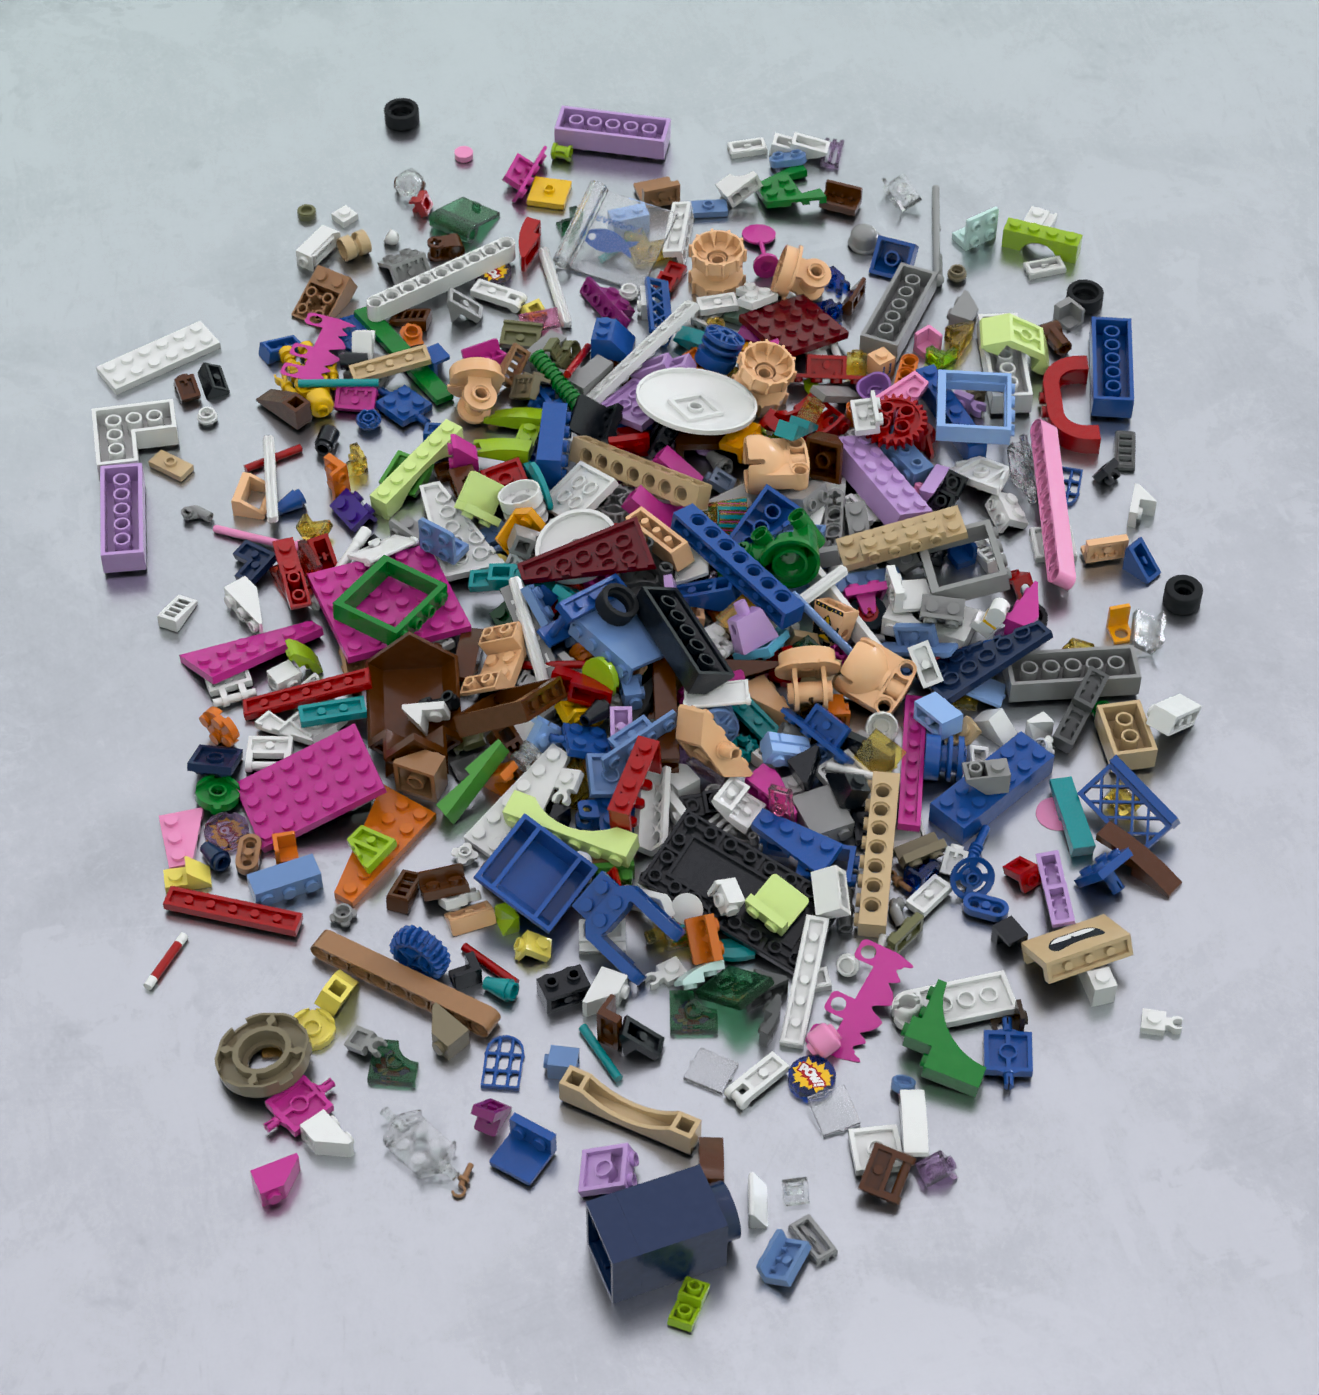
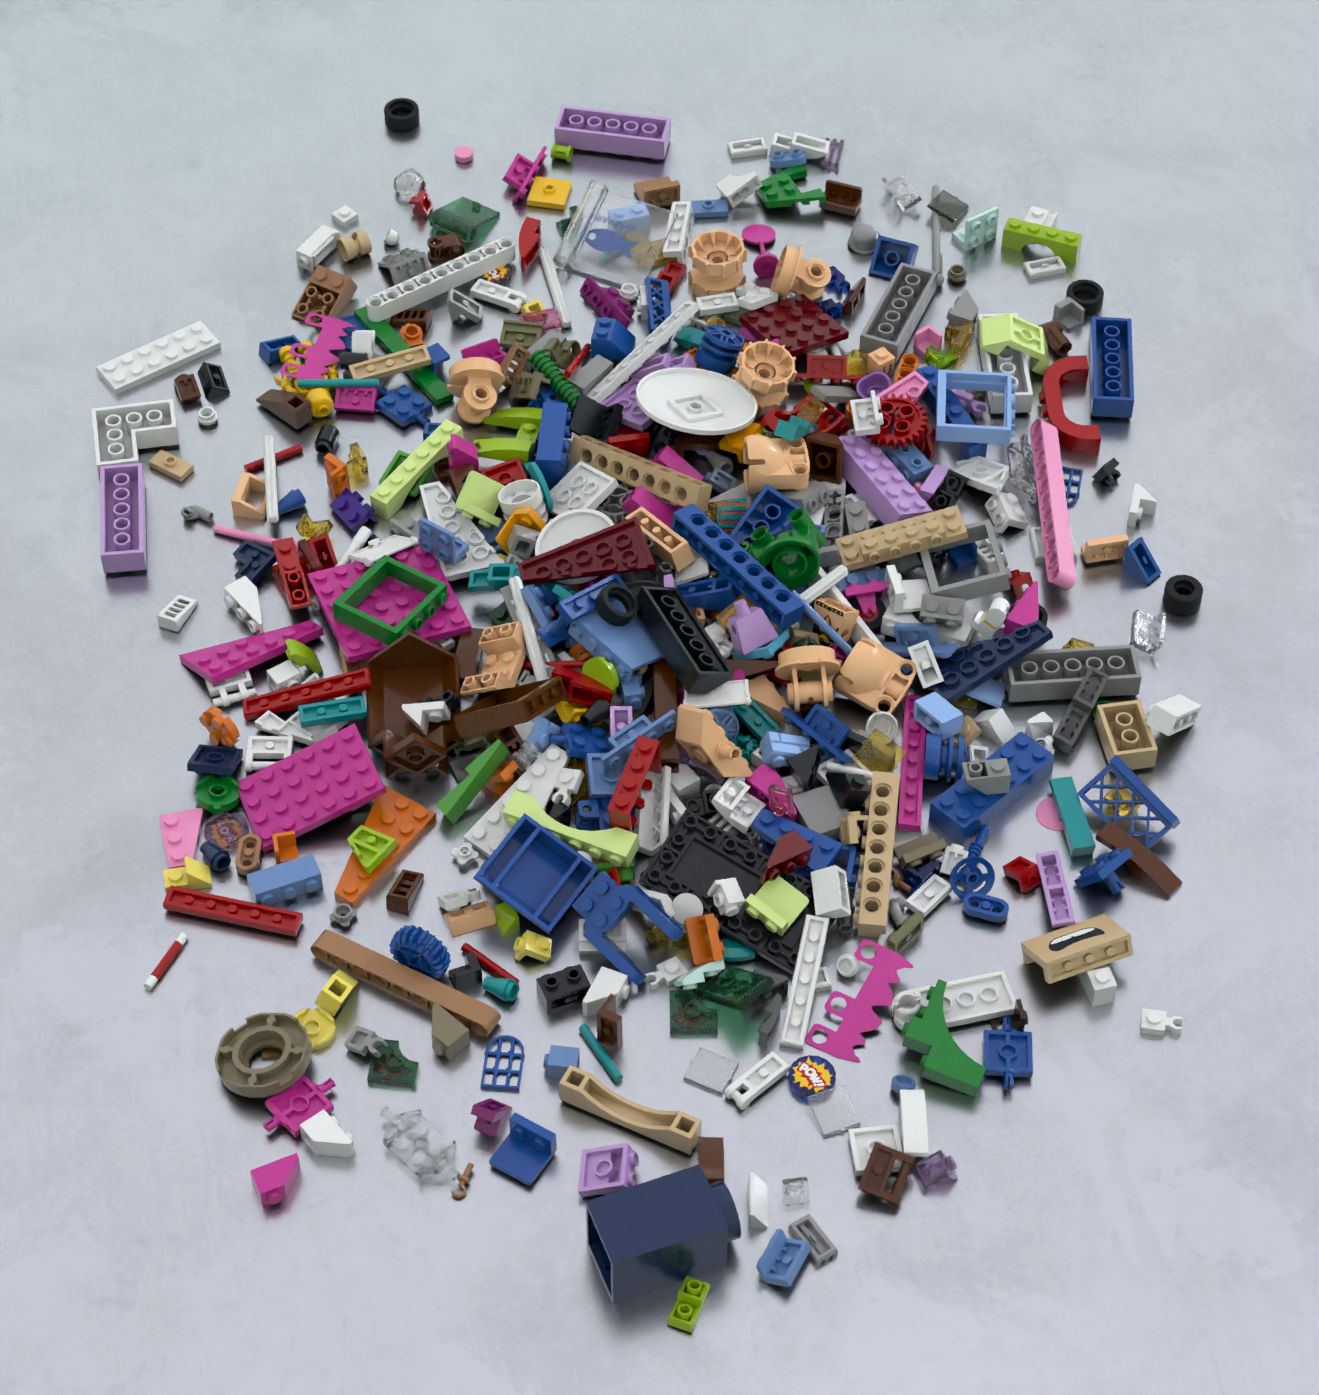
(306, 212): olive tile -> none
(368, 420): blue plate -> none
(421, 775): medium nougat slope -> none
(443, 882): reddish brown bracket -> none
(639, 1037): black slope -> none
(788, 854): none -> dark red slope
(823, 1040): bright pink head -> none
(840, 709): orange brick -> none
(849, 829): none -> tan bracket
(948, 206): none -> clear smoke piece
(1009, 932): black panel -> none
(1118, 621): light orange bracket -> none
(1123, 445): dark grey slope -> none

